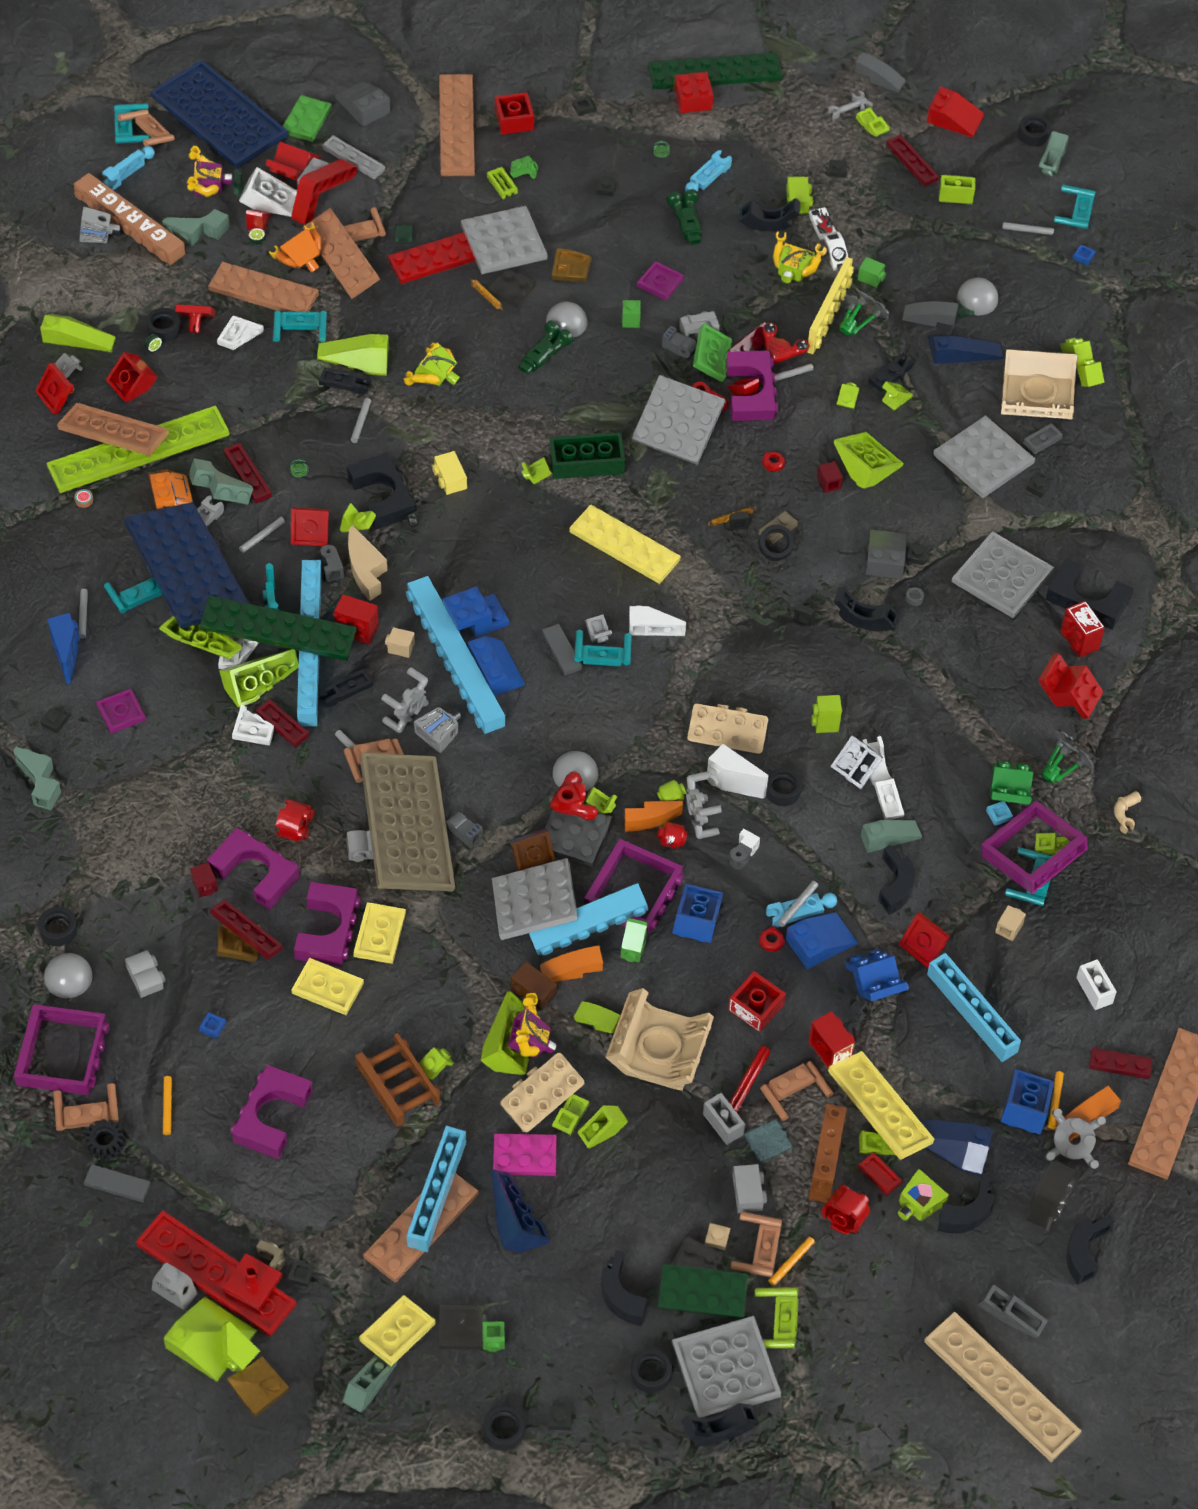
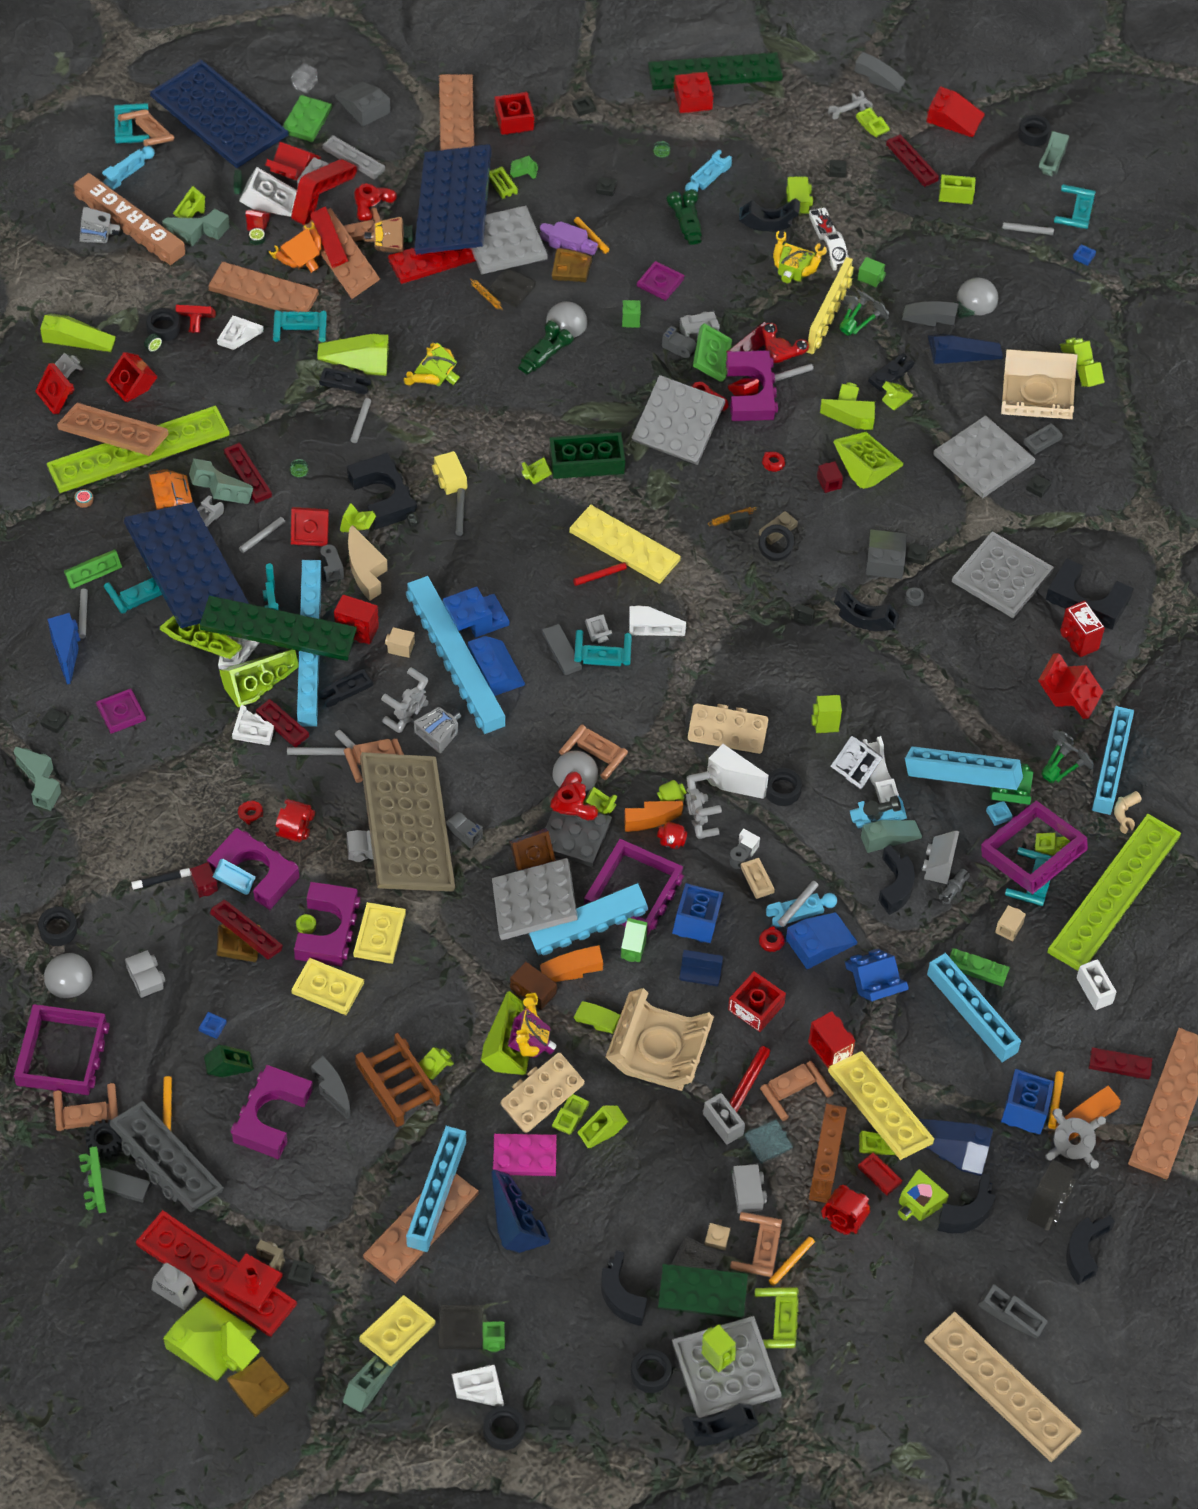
(93, 569): none -> bright green plate
(94, 1179): none -> bright green plate
(161, 878): none -> black bar
(165, 1157): none -> dark grey plate
(191, 203): none -> lime slope
(207, 175): torso -> none
(228, 1061): none -> dark green slope
(234, 876): none -> medium azure tile
(247, 806): none -> red piece
(304, 78): none -> clear brick
(306, 924): none -> lime tile
(314, 751): none -> light grey bar
(329, 237): none -> red tile
(331, 1086): none -> dark grey slope
(369, 196): none -> red head
(387, 235): none -> medium nougat torso
(453, 199): none -> dark blue plate
(460, 511): none -> dark grey bar
(479, 1386): none -> white wing
(567, 237): none -> medium lavender hinge
(591, 234): none -> light orange bar
(598, 747): none -> nougat plate
(601, 573): none -> red bar
(701, 968): none -> dark blue panel
(718, 1348): none -> lime brick
(757, 878): none -> tan plate
(852, 413): none -> lime slope
(874, 812): none -> hips
(924, 939): red tile -> none
(940, 857): none -> light grey slope
(954, 886): none -> dark grey pin
(964, 768): none -> medium azure brick
(980, 967): none -> bright green plate
(1112, 760): none -> medium azure brick
(1114, 892): none -> lime plate

